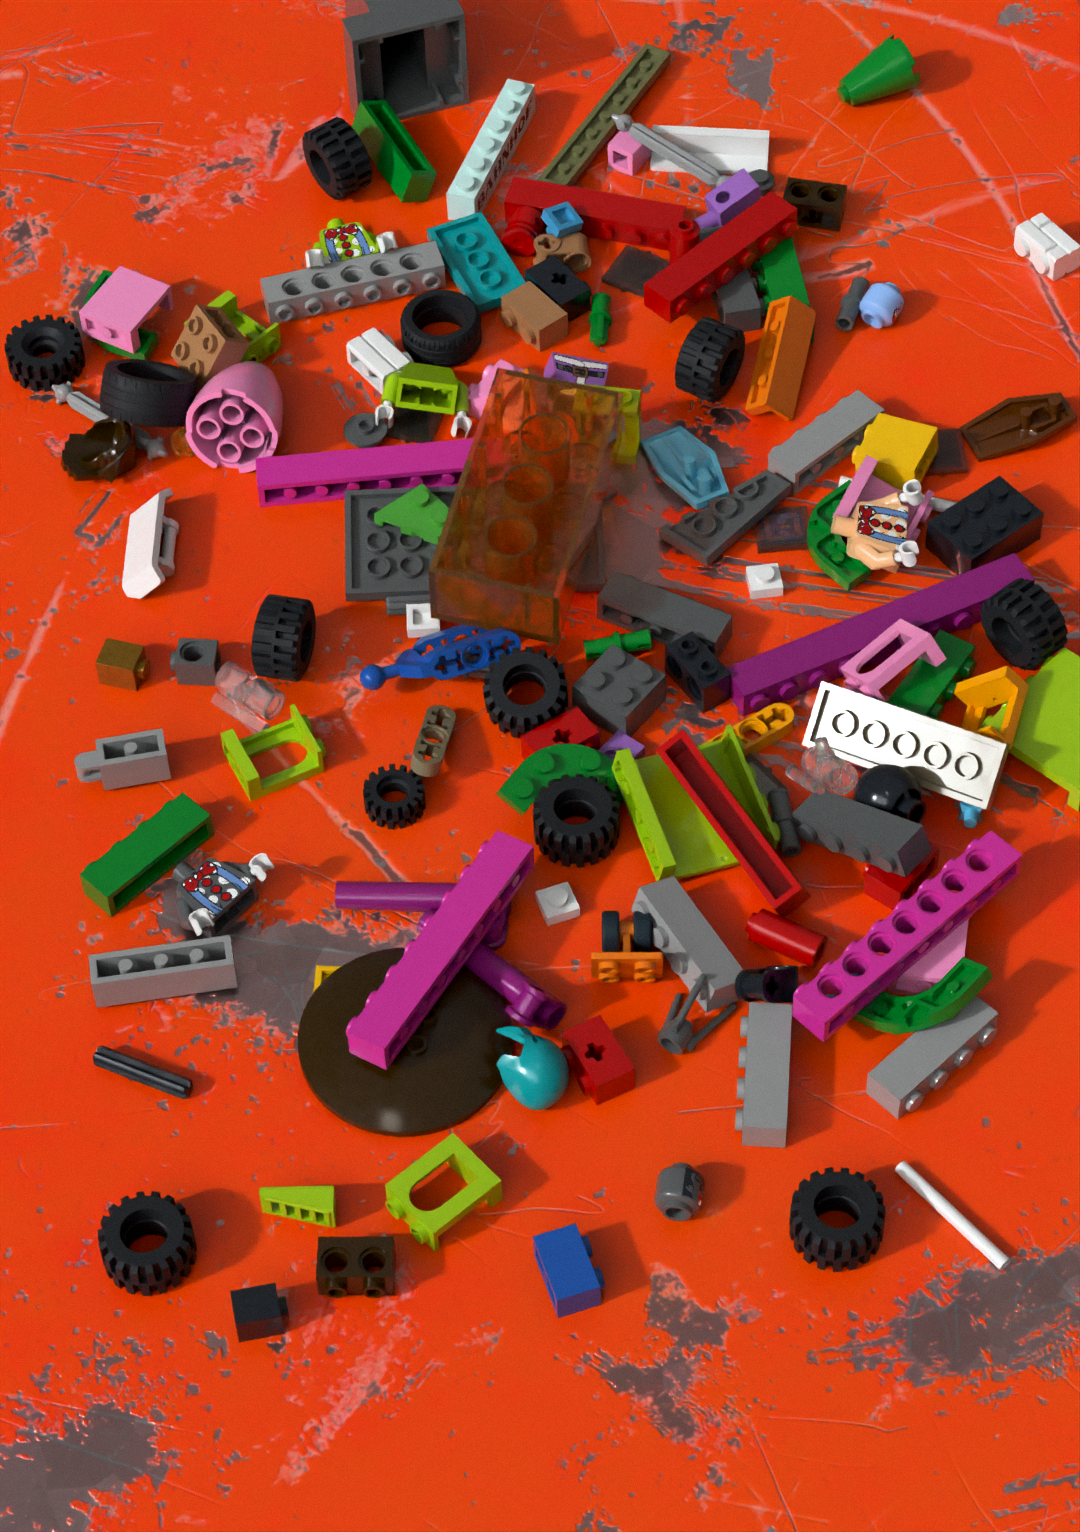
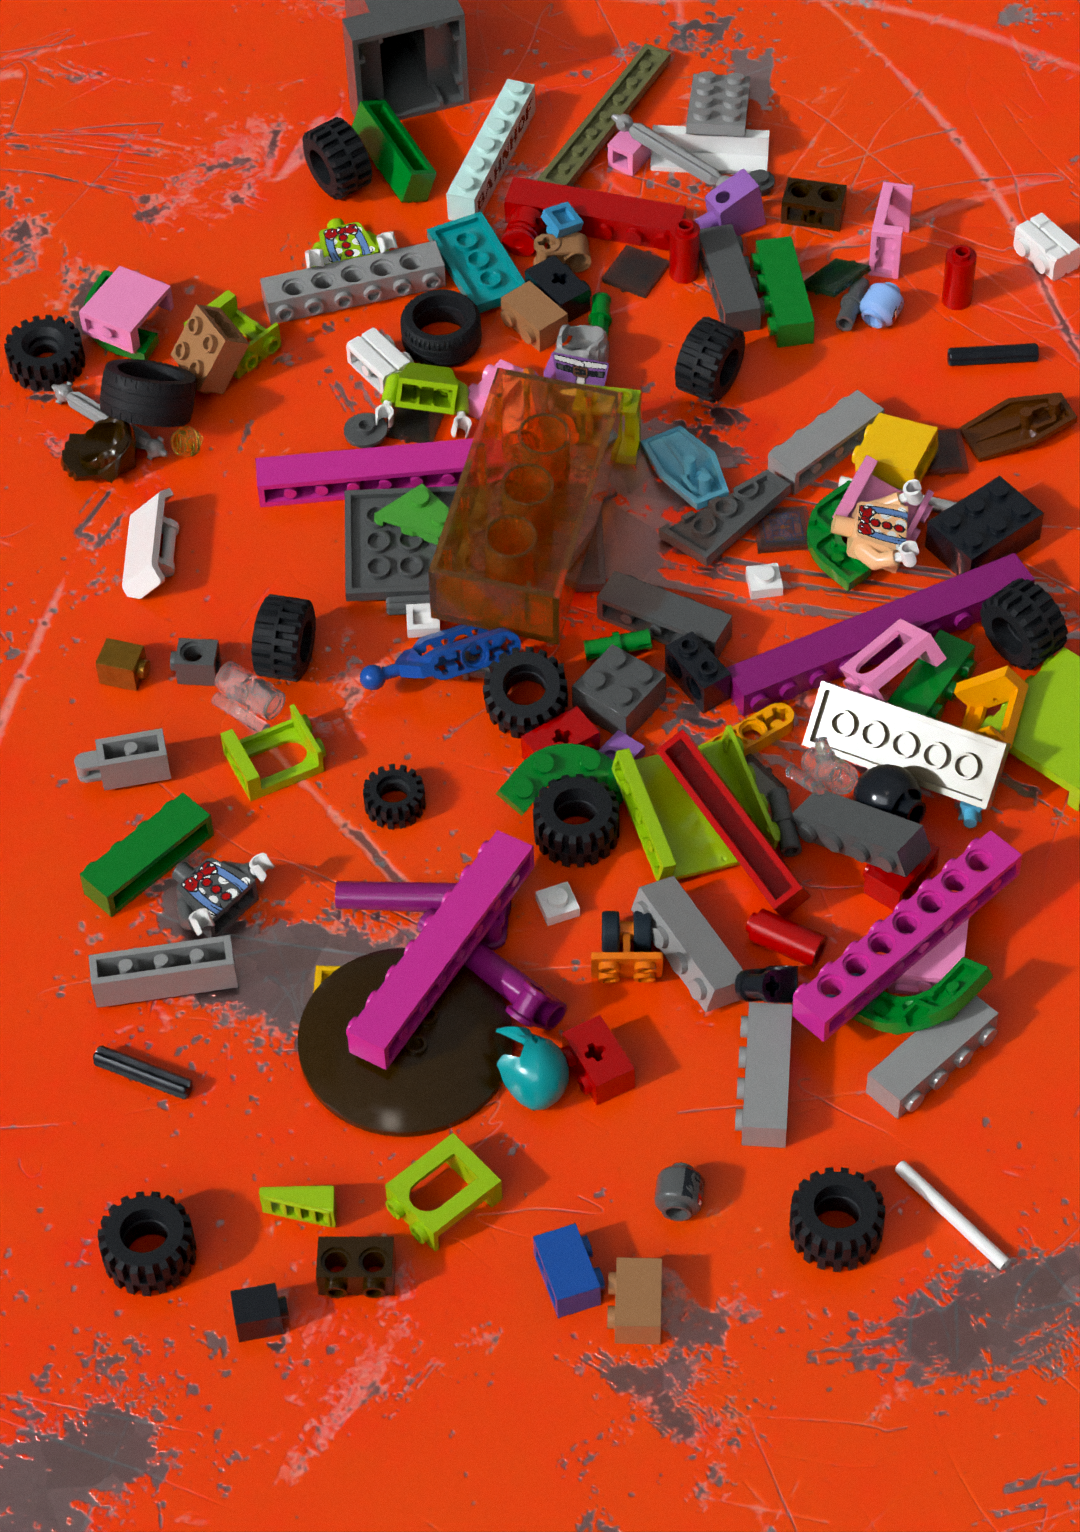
(236, 411): bright pink cylinder -> none
(431, 731): dark tan beam -> none
(586, 342): none -> light grey hair
(637, 1300): none -> medium nougat brick
(677, 1031): dark grey plant -> none
(718, 104): none -> light grey plate
(720, 257): red brick -> none
(781, 358): orange panel -> none
(836, 277): none -> clear green piece
(879, 74): green cone -> none
(888, 227): none -> bright pink panel
(959, 277): none -> red brick
(992, 354): none -> black axle

